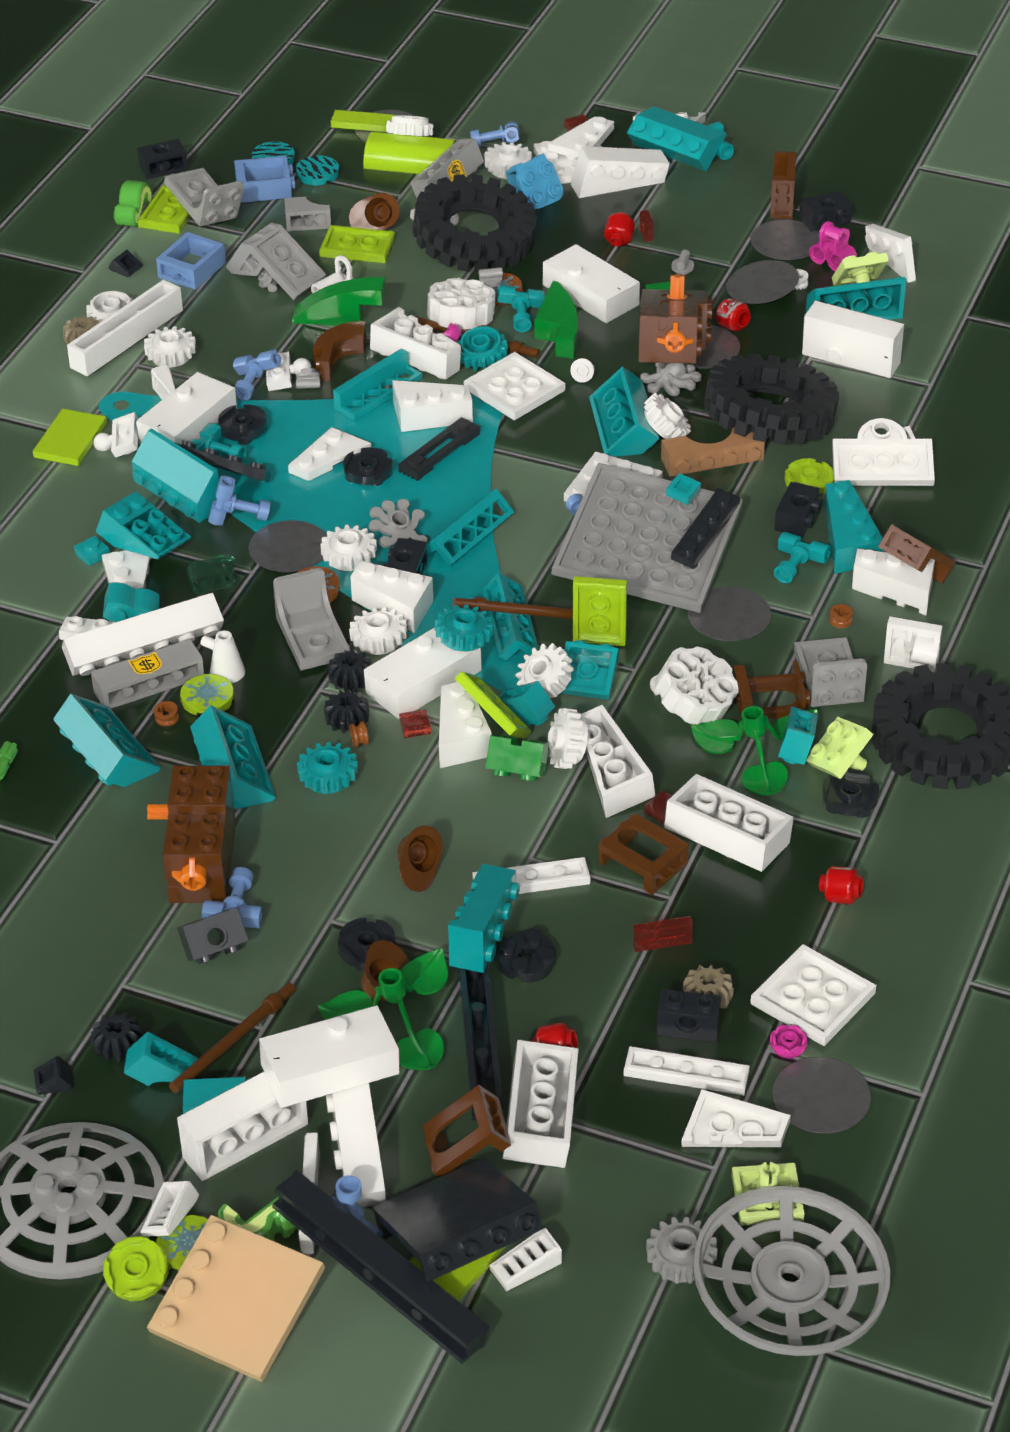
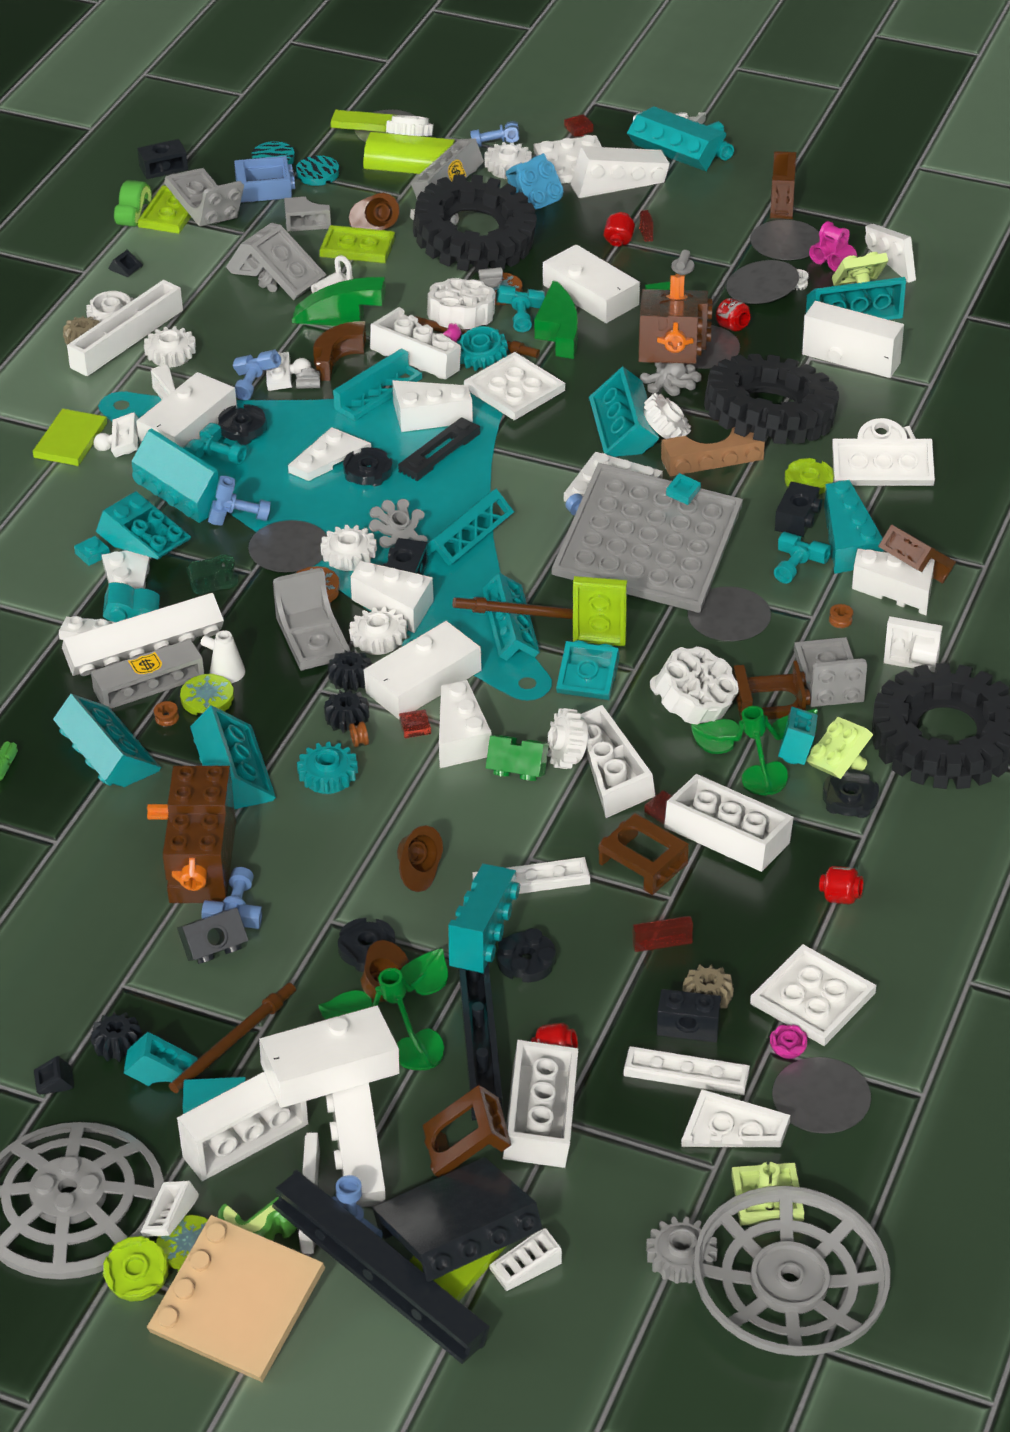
(170, 264): medium blue window -> none
(231, 463): black plate -> none
(463, 628): teal gear -> none
(493, 705): lime tile -> none
(528, 702): teal arch -> none
(549, 667): white gear -> none
(582, 370): white plate -> none
(587, 134): white wing -> none
(705, 528): black plate -> none
(823, 208): black brick -> none

